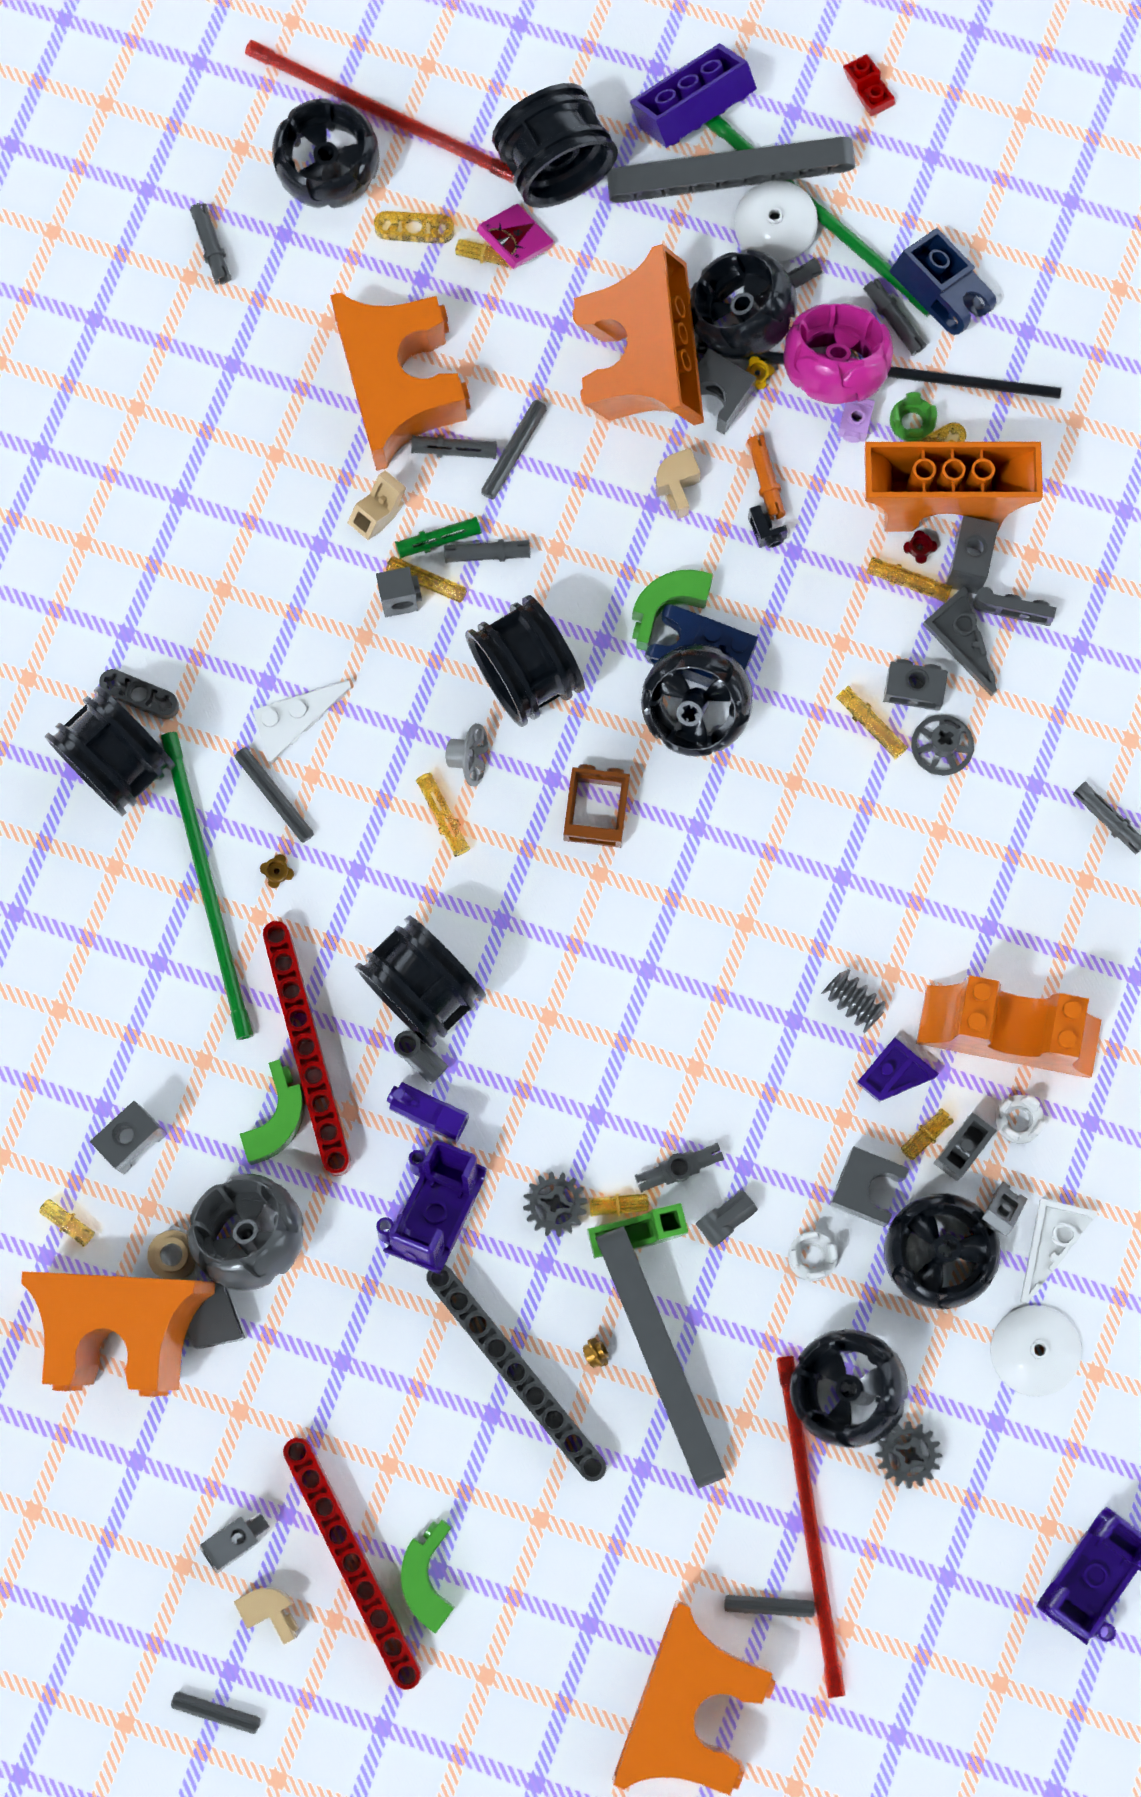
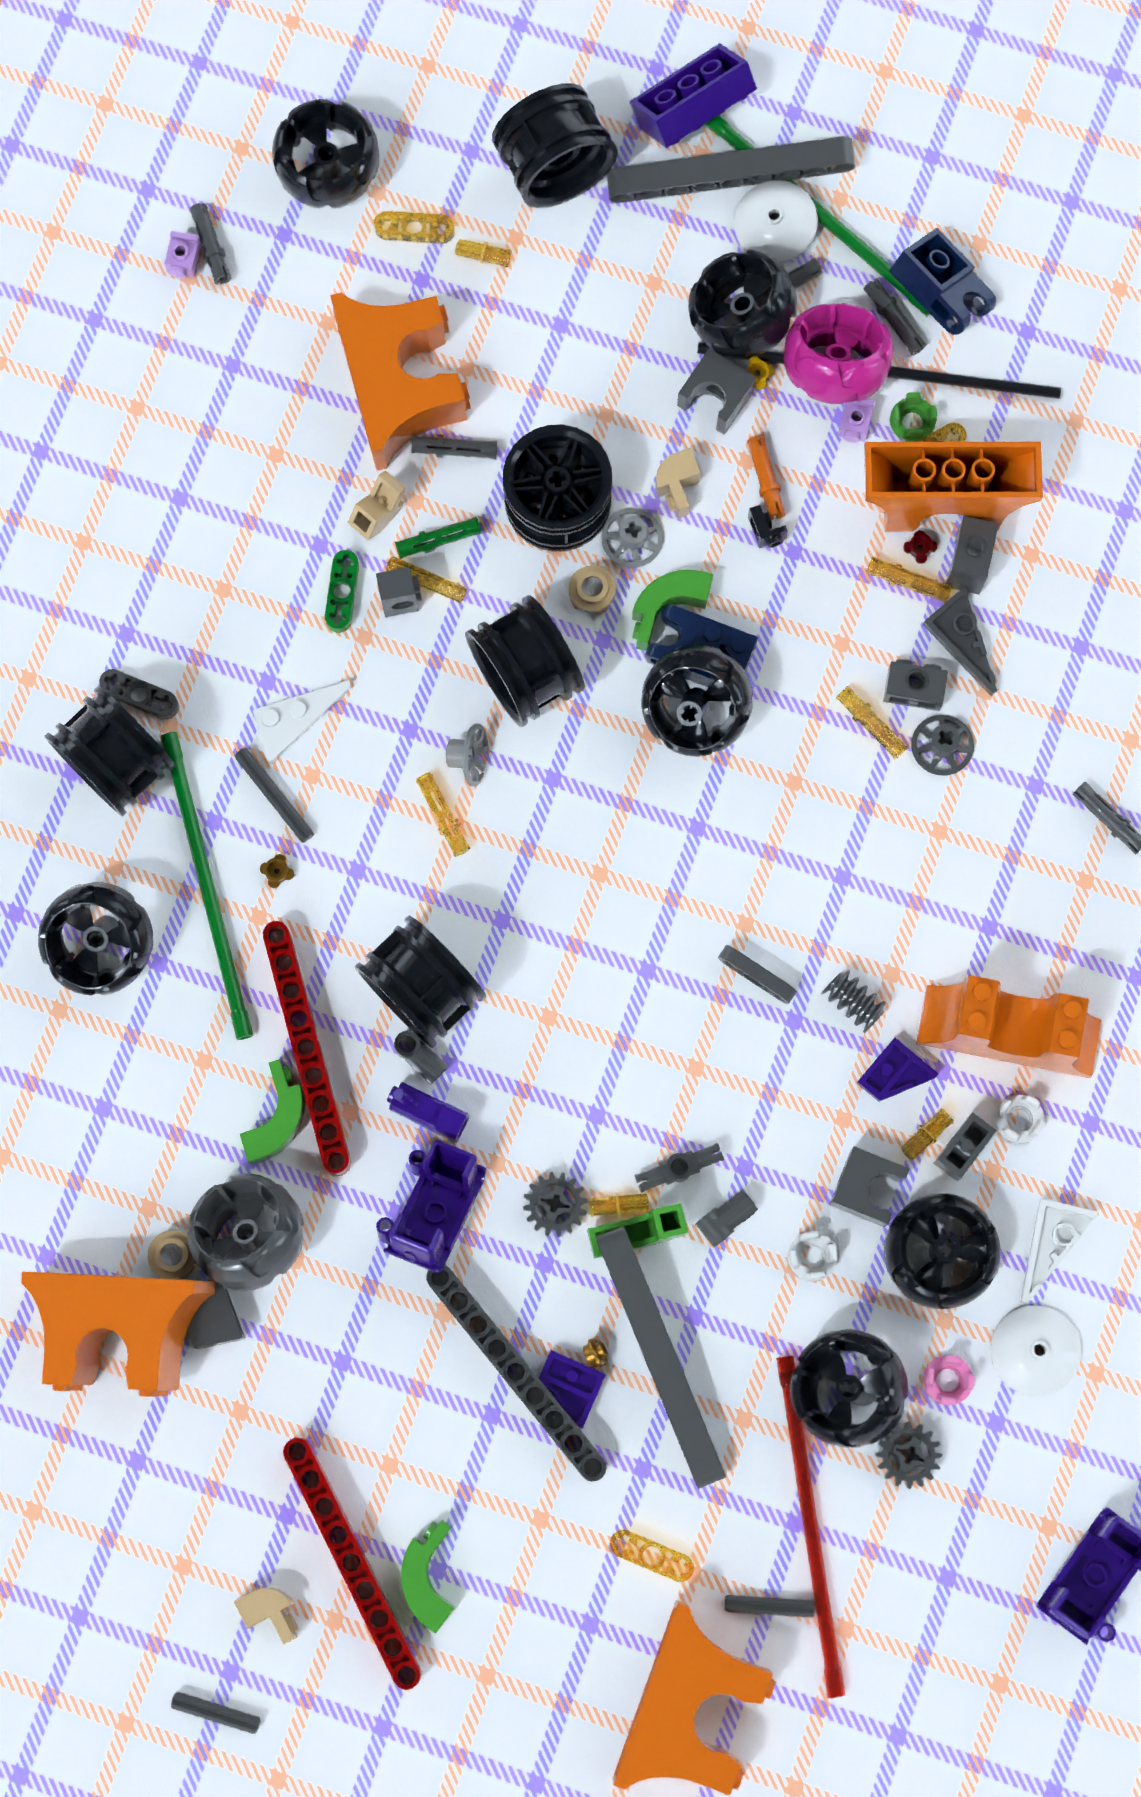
(67, 1222): clear yellow axle -> none
(130, 931): none -> black wheel
(145, 1132): dark grey piece -> none
(184, 244): none -> lavender brick
(220, 1549): dark grey torso -> none
(270, 57): clear red piece -> none
(336, 570): none -> green beam
(487, 551): dark grey pin -> none
(513, 449): dark grey axle -> none
(515, 236): dark pink tile -> none
(532, 455): none -> black wheel
(571, 1385): none -> dark purple wing
(596, 604): none -> tan piece
(596, 835): dark orange window -> none
(632, 536): none -> light grey wheel
(660, 351): orange piece -> none
(676, 1556): none -> clear yellow beam
(757, 974): none -> dark grey beam
(868, 86): red slope -> none
(965, 1378): none -> bright pink piece
(1004, 1209): dark grey plate -> none
(1014, 607): dark grey plate -> none

